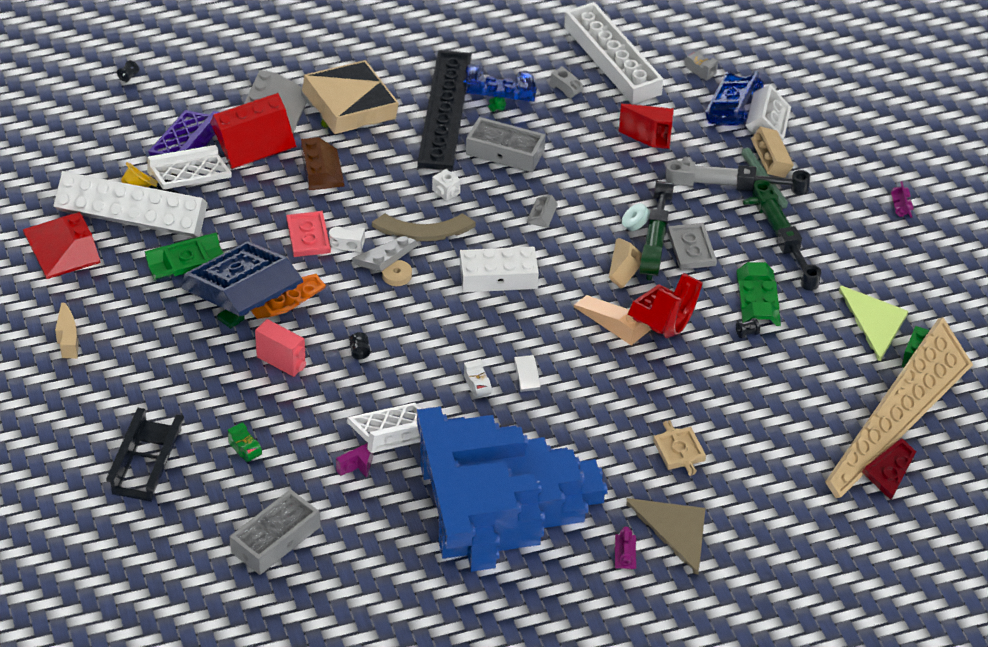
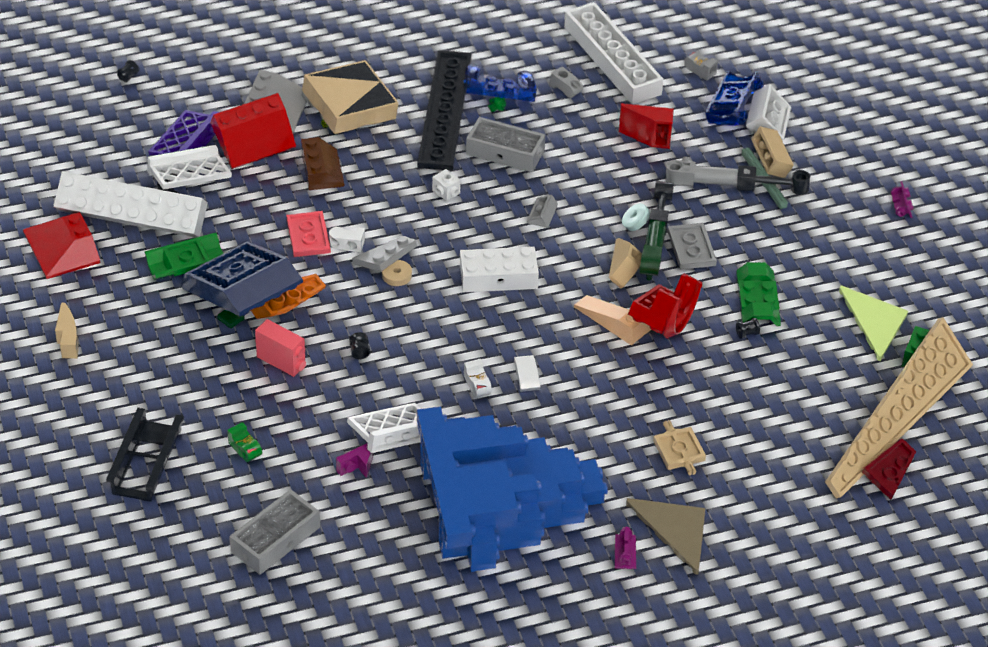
(136, 177): yellow piece -> none
(424, 232): dark tan tile -> none
(787, 236): piece -> none

